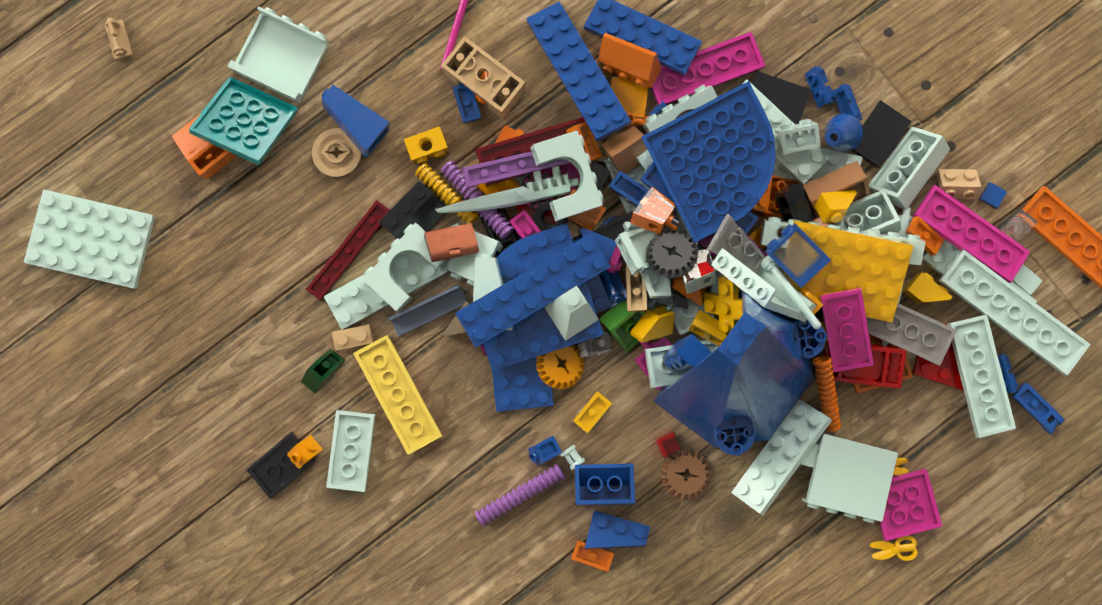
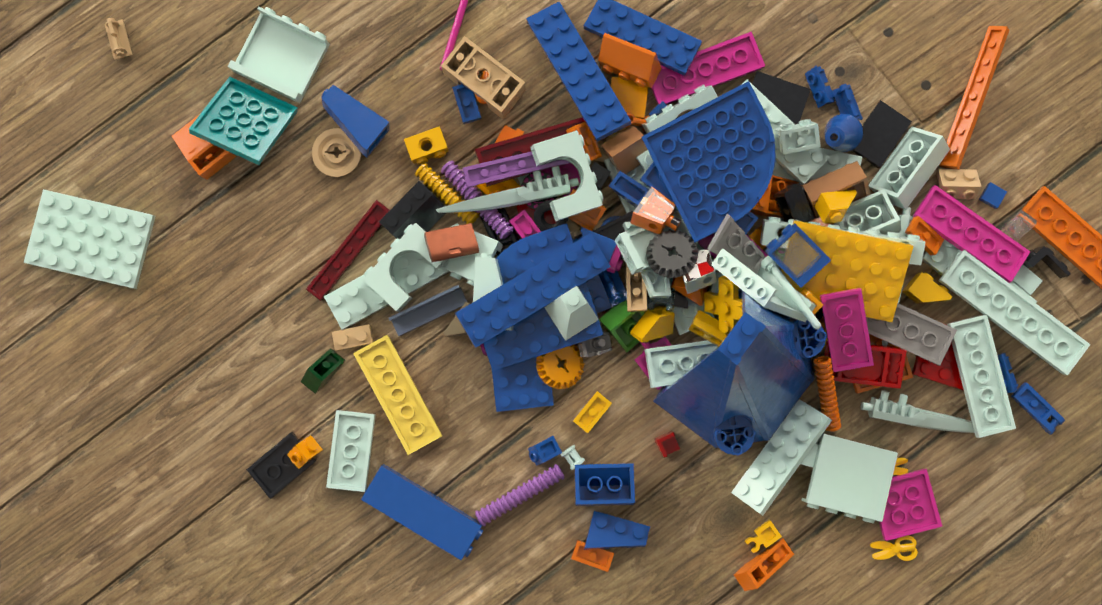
(422, 512): none -> blue brick
(685, 354): blue slope -> none
(696, 465): medium nougat gear -> none
(763, 566): none -> orange slope
(766, 535): none -> yellow plate
(909, 415): none -> light aqua piece
(974, 96): none -> orange plate
(1047, 256): none -> black bracket

